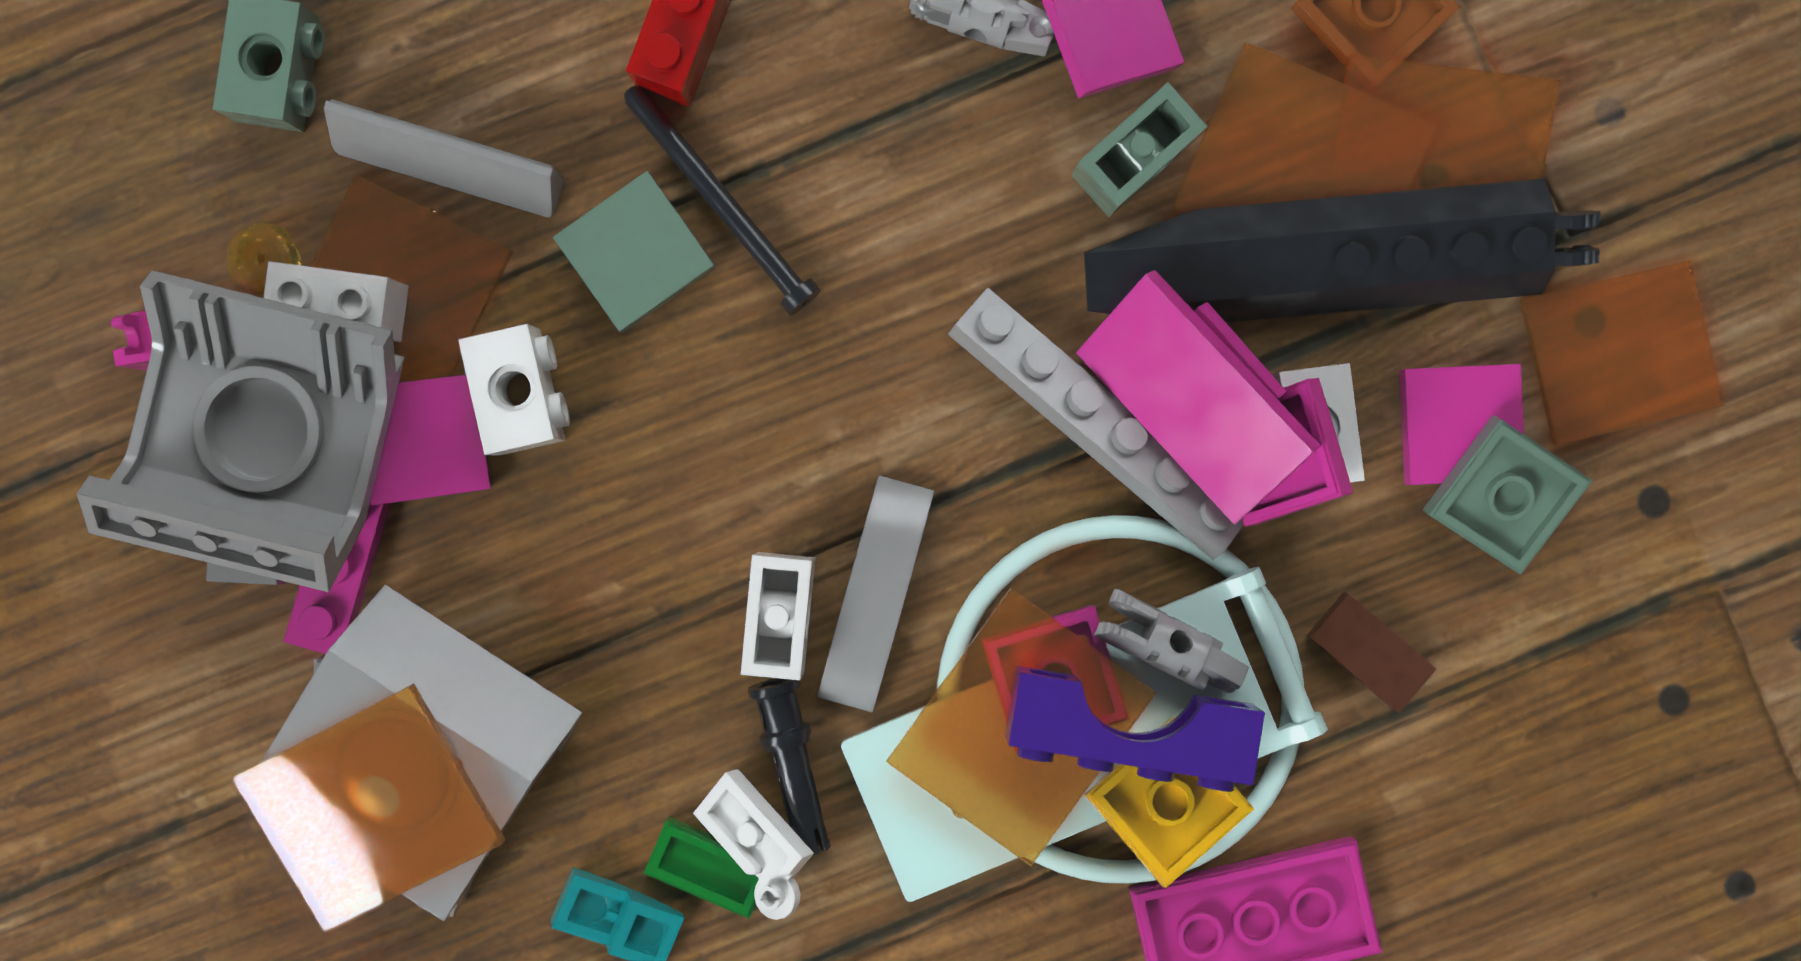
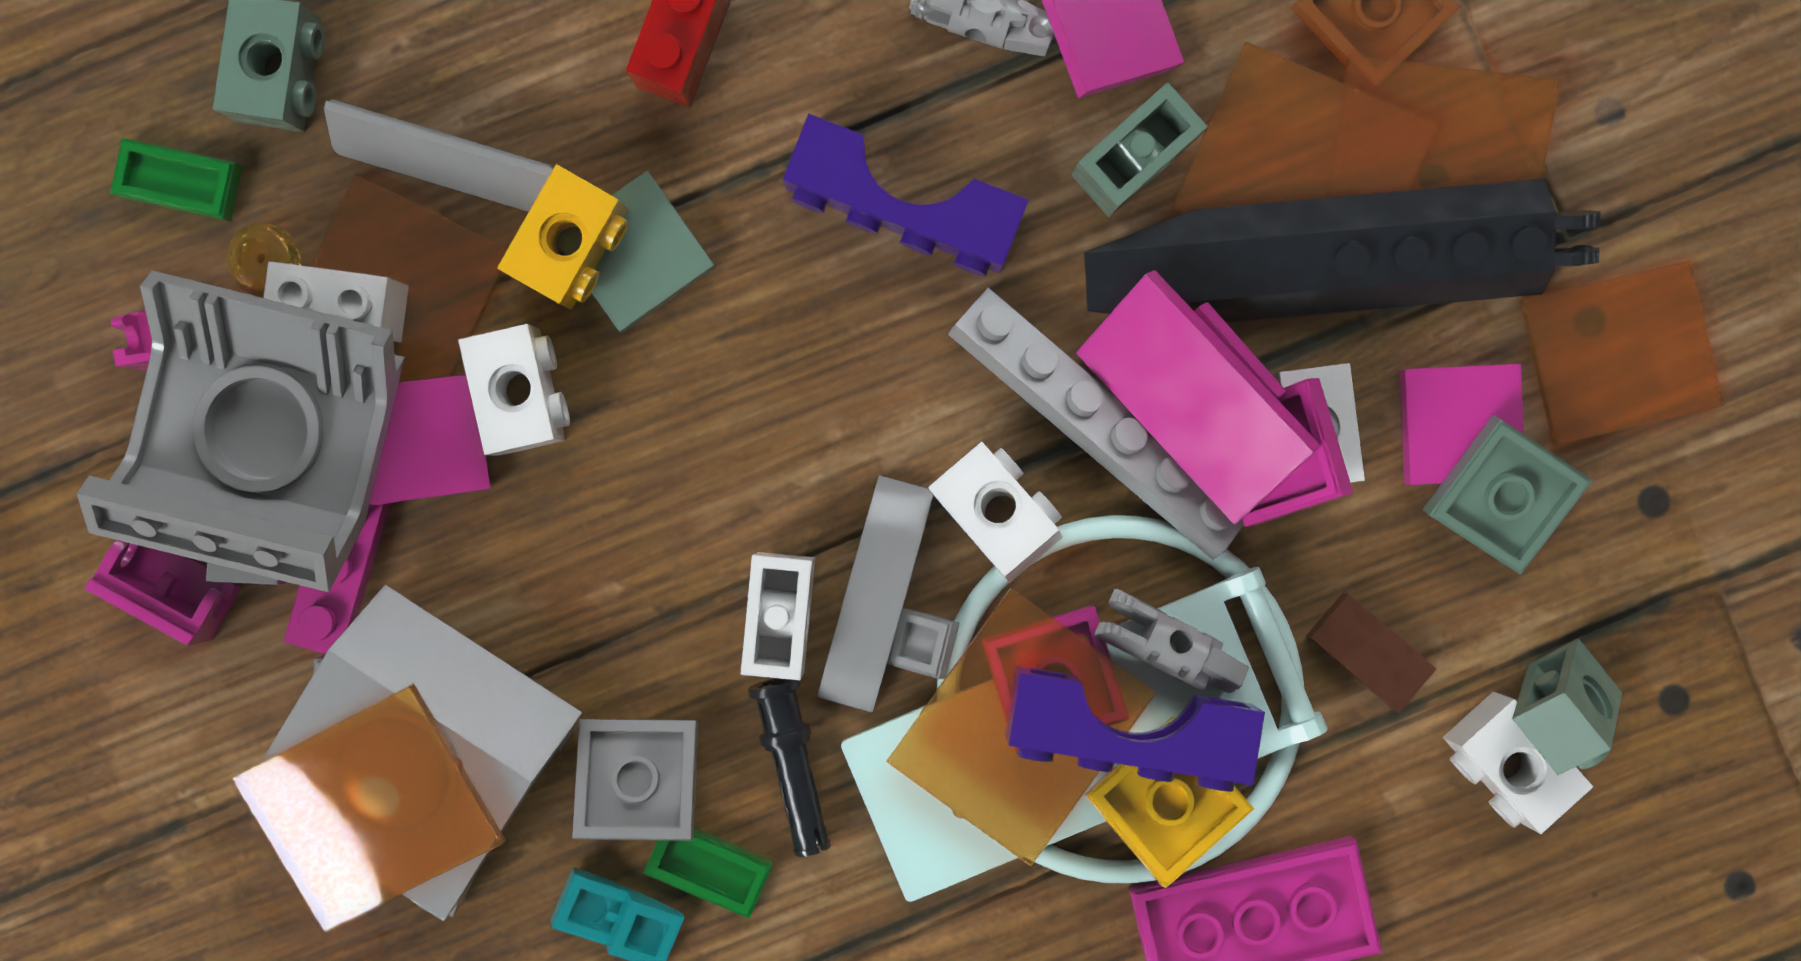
(163, 591): none -> dark pink hinge
(176, 179): none -> green tile
(564, 204): none -> yellow brick
(635, 780): none -> light grey plate
(756, 841): white hinge -> none
(796, 292): black bar -> none
(833, 172): none -> dark purple arch
(923, 643): none -> light grey tile
(970, 487): none -> white brick
(1535, 792): none -> white brick
(1568, 708): none -> sand green brick

